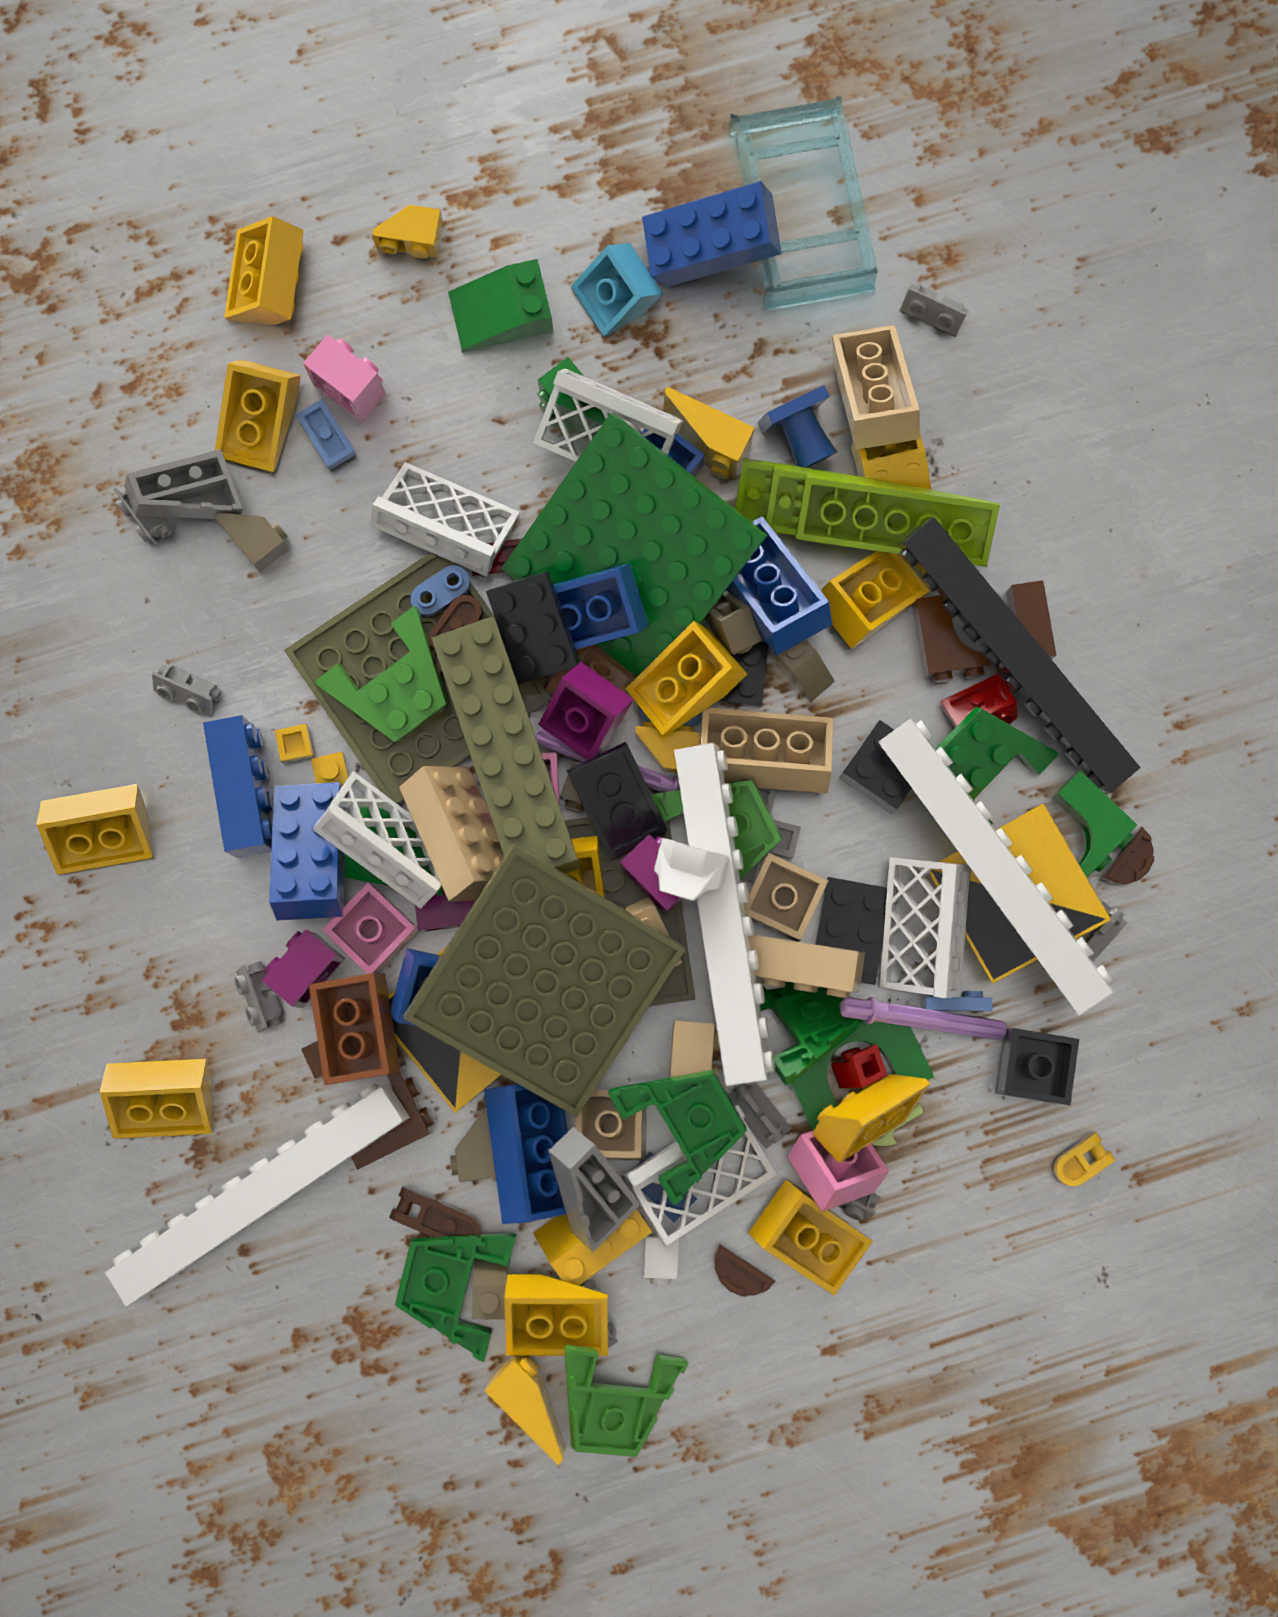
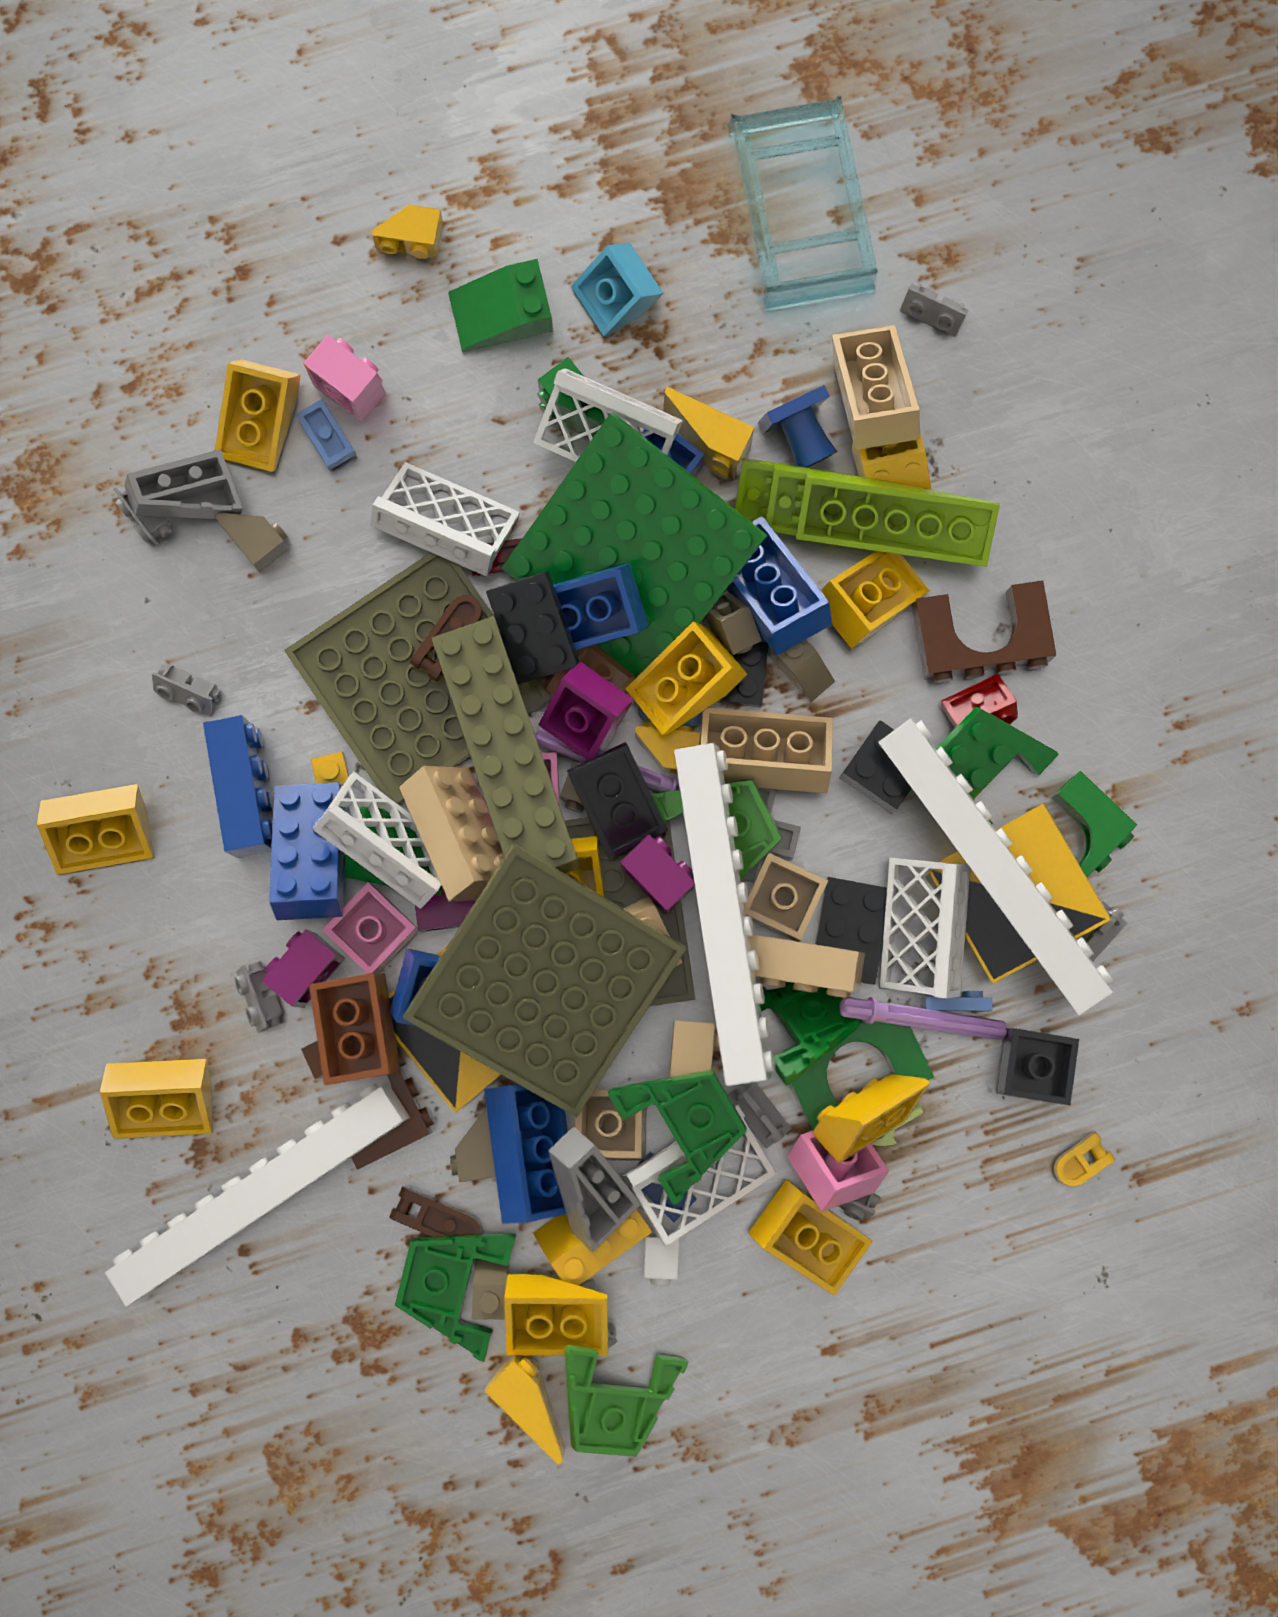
(264, 272): yellow slope -> none
(294, 743): yellow plate -> none
(400, 695): bright green wing -> none
(441, 591): medium blue plate -> none
(688, 869): white slope -> none
(712, 234): blue brick -> none
(739, 1275): reddish brown plate -> none
(859, 1067): red brick -> none
(1018, 655): black brick -> none
(1133, 860): reddish brown plate -> none

